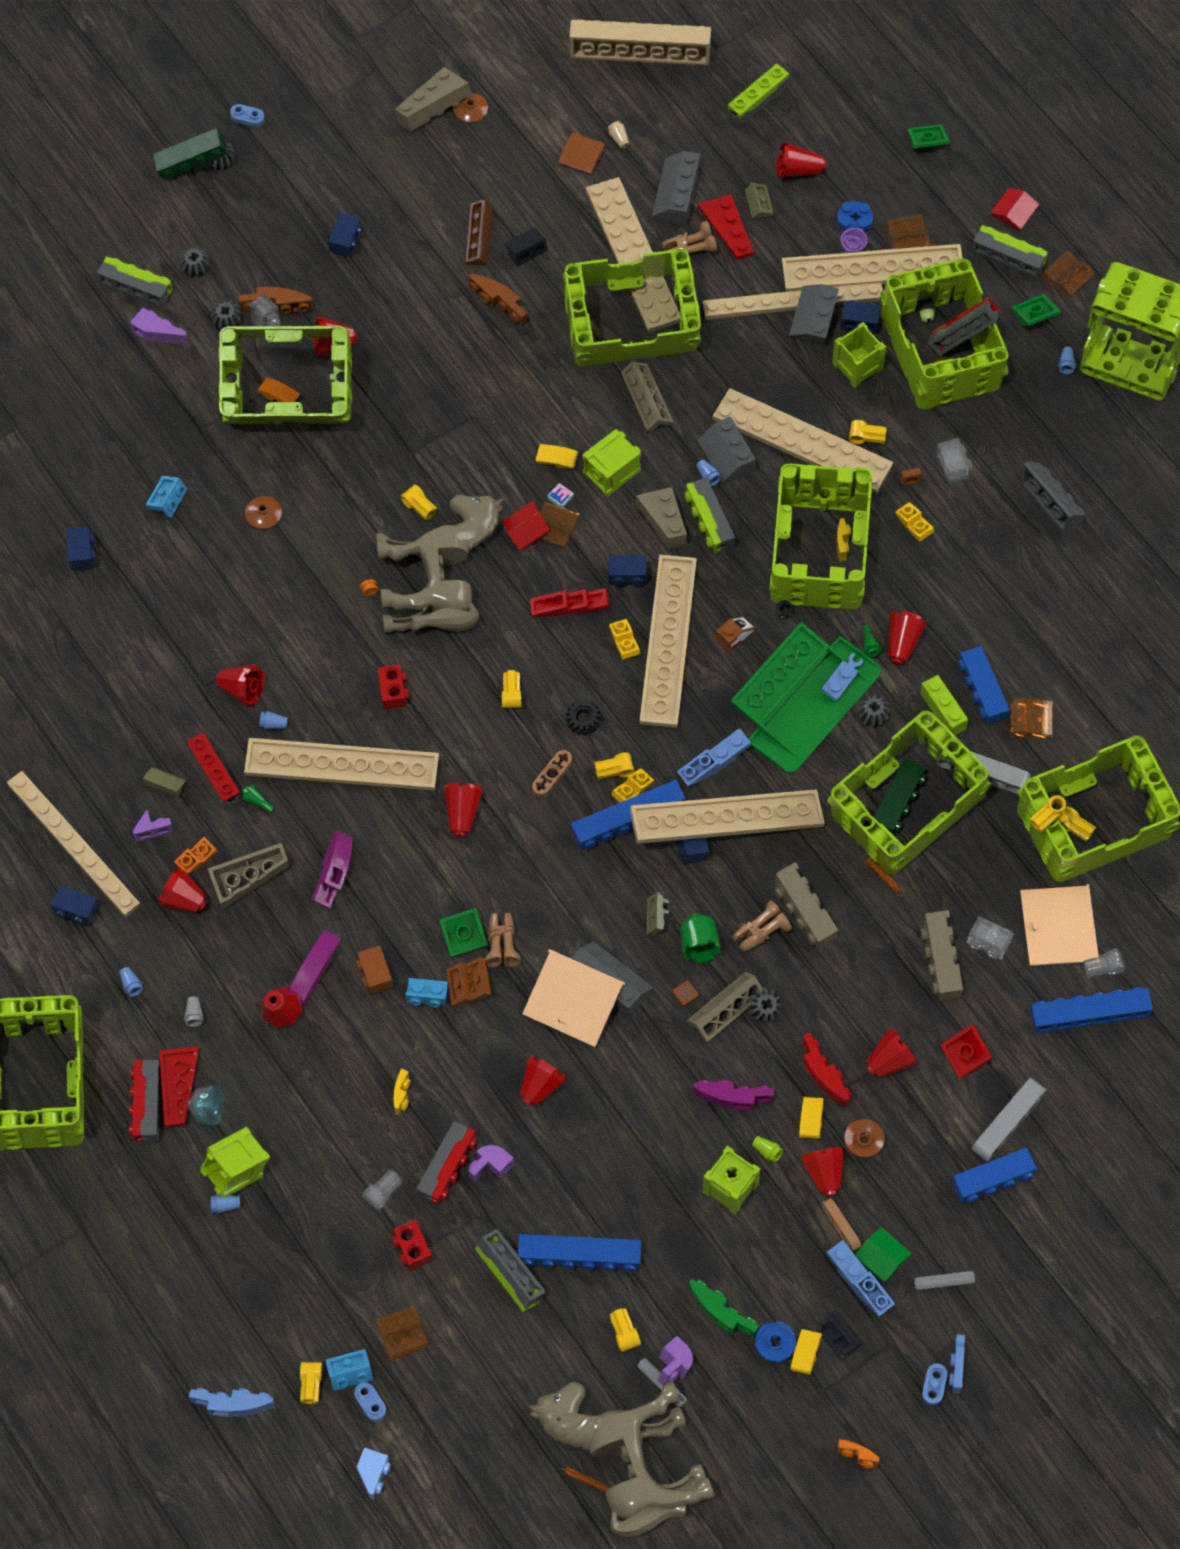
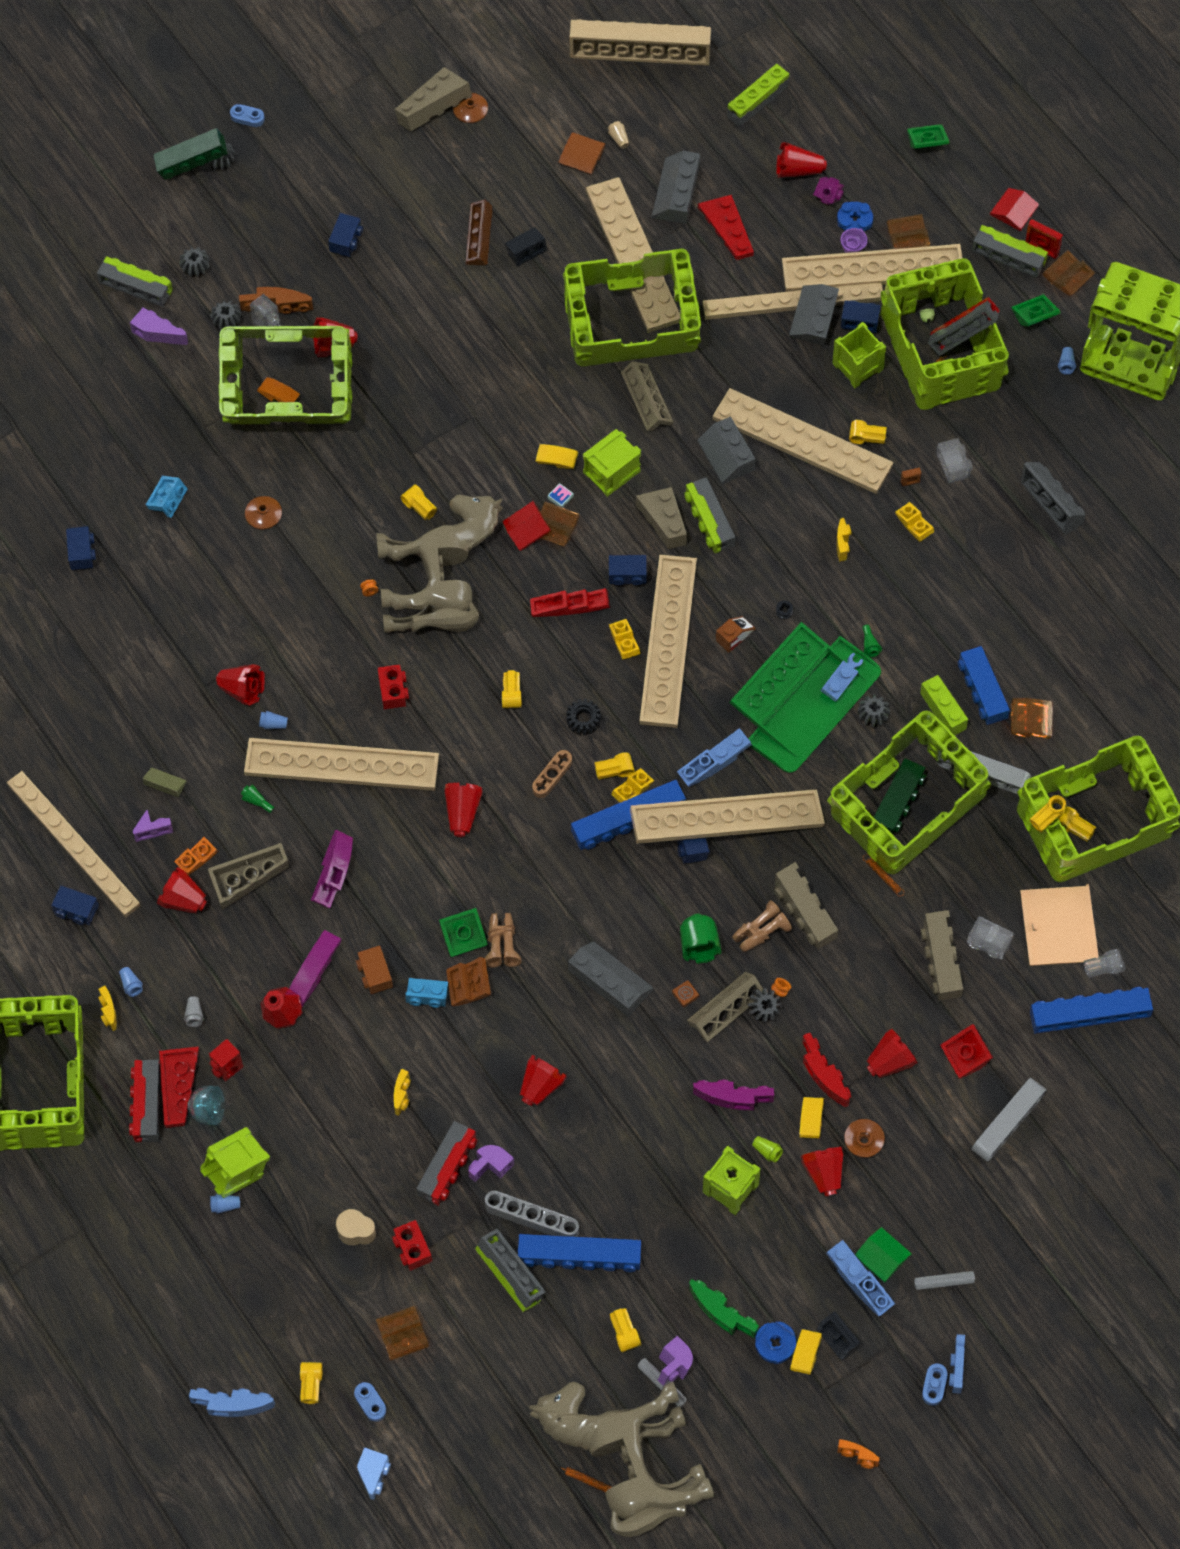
(108, 1010): none -> yellow slope
(214, 771): red piece -> none
(225, 1060): none -> red brick
(349, 1369): dark azure bracket -> none
(355, 1228): none -> tan piece
(379, 1193): clear piece -> none
(498, 294): dark orange slope -> none
(526, 1208): none -> light grey beam
(573, 998): light nougat piece -> none
(656, 913): olive plate -> none
(682, 242): medium nougat piece -> none
(709, 471): medium blue cone -> none
(758, 201): olive slope -> none
(781, 987): none -> orange bush
(829, 190): none -> magenta brick
(841, 1224): medium nougat beam -> none
(845, 491): lime piece -> none
(903, 635): red cone -> none
(994, 1175): blue brick -> none
(1044, 237): none -> red tile

